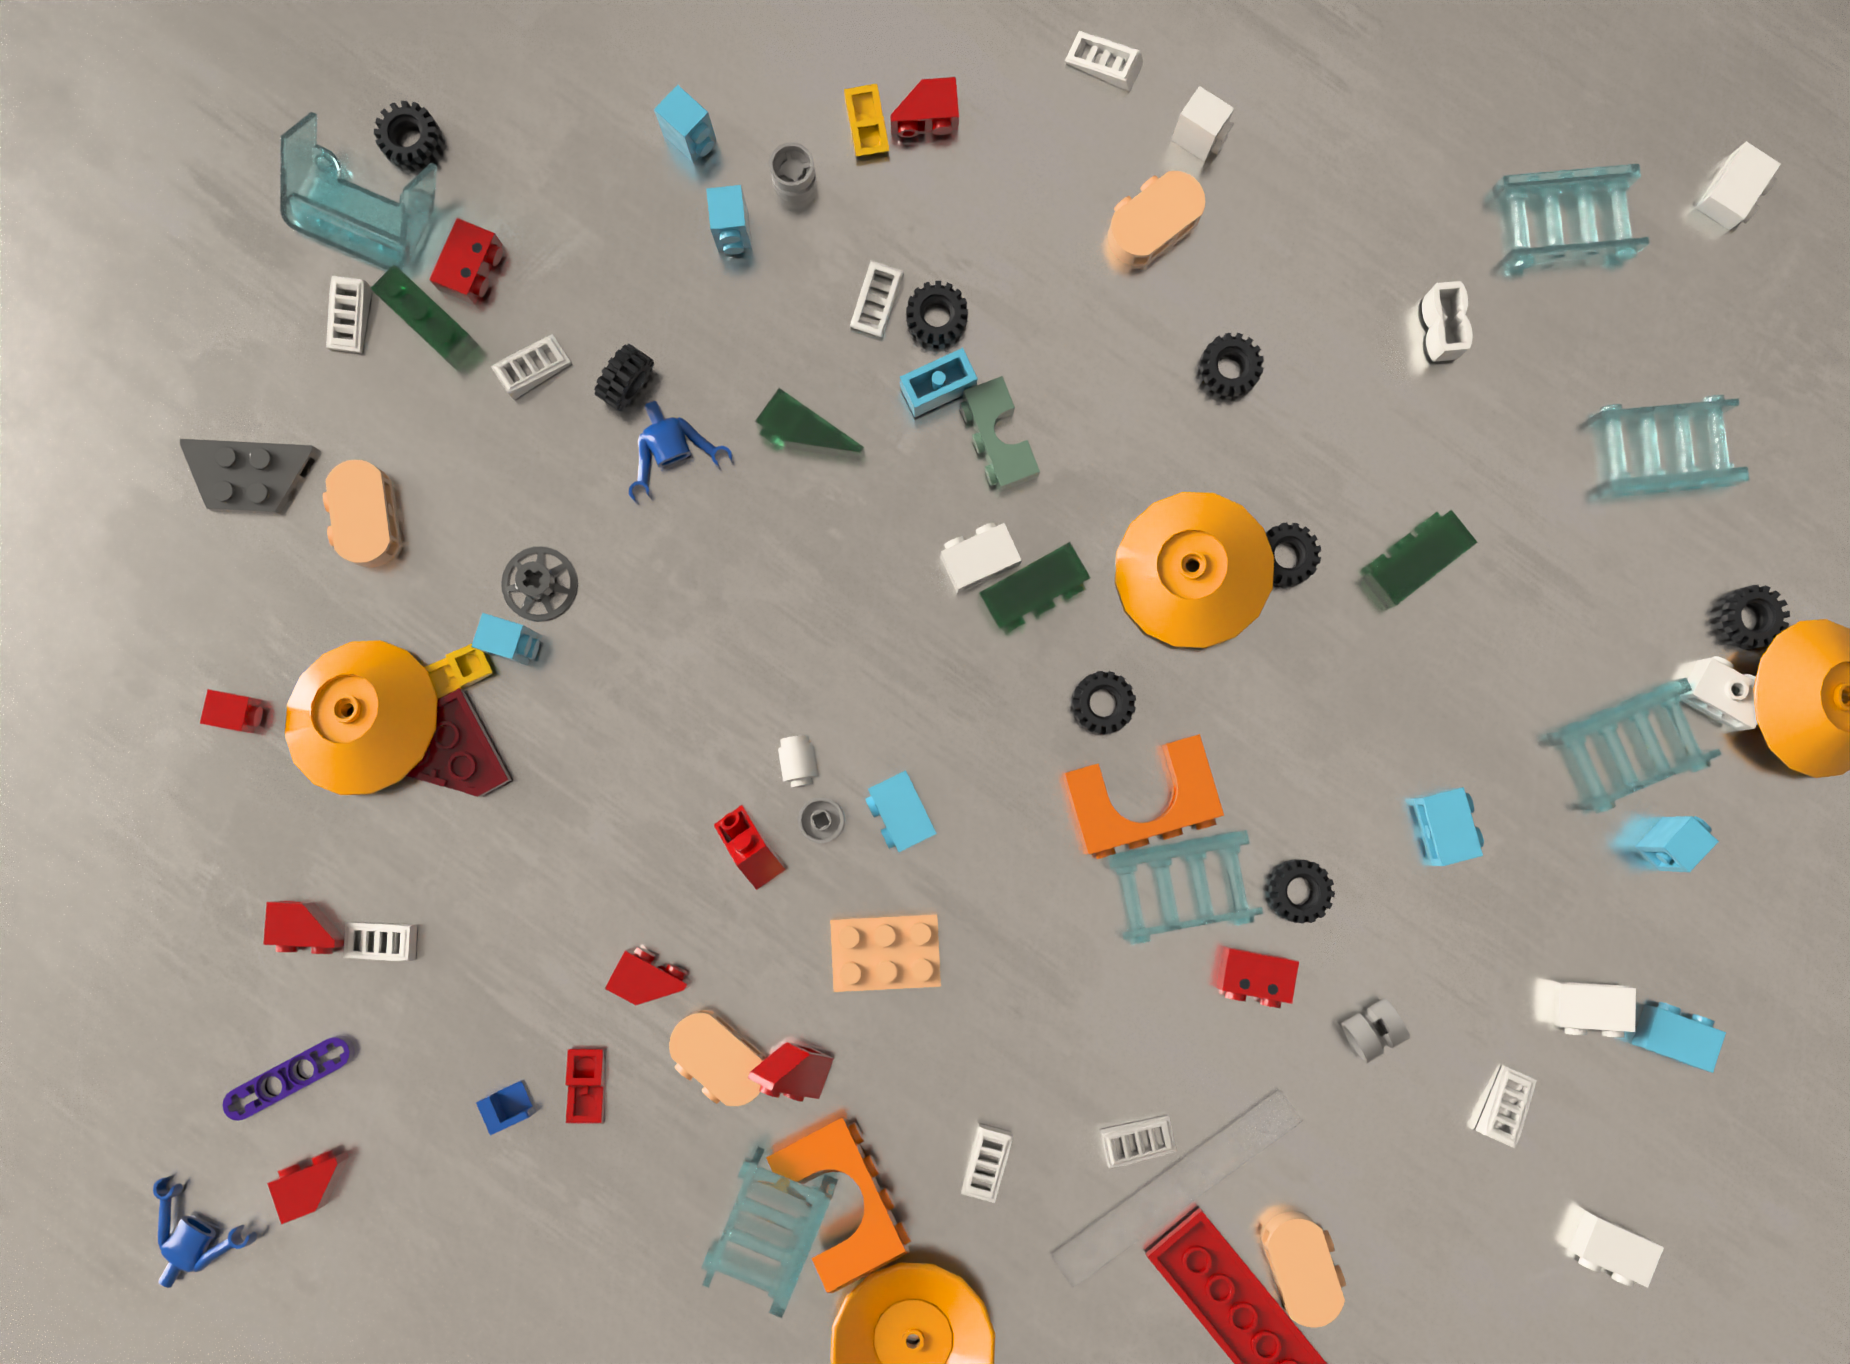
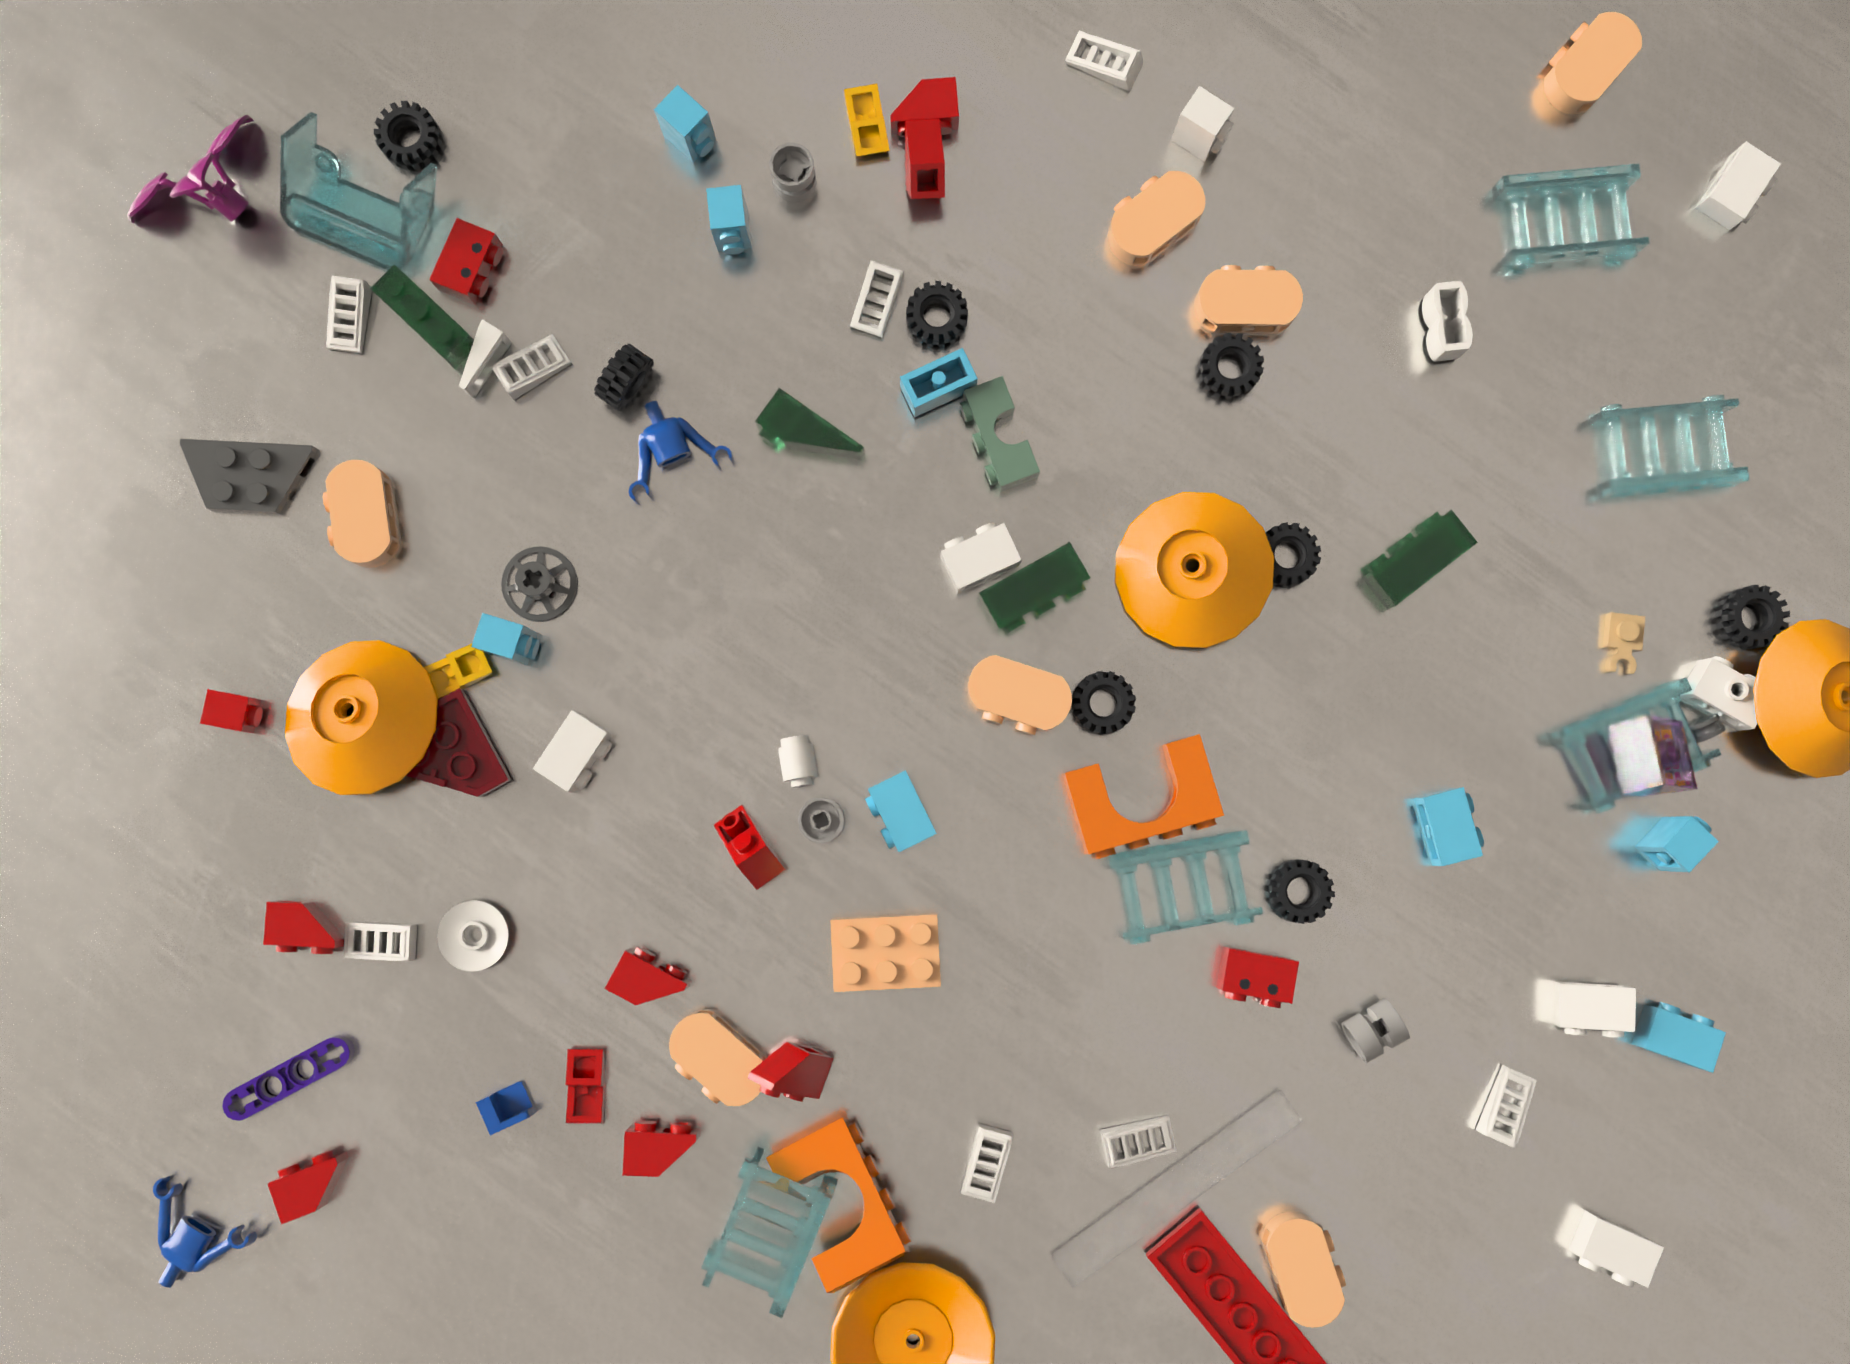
(220, 195): none -> magenta plant
(456, 940): none -> white dish
(486, 351): none -> white slope
(574, 752): none -> white brick
(654, 1149): none -> red slope
(924, 159): none -> red slope
(1019, 694): none -> light nougat brick
(1248, 300): none -> light nougat brick
(1591, 62): none -> light nougat brick
(1623, 635): none -> tan plate
(1651, 756): none -> slope
(1707, 728): none -> dark grey bush

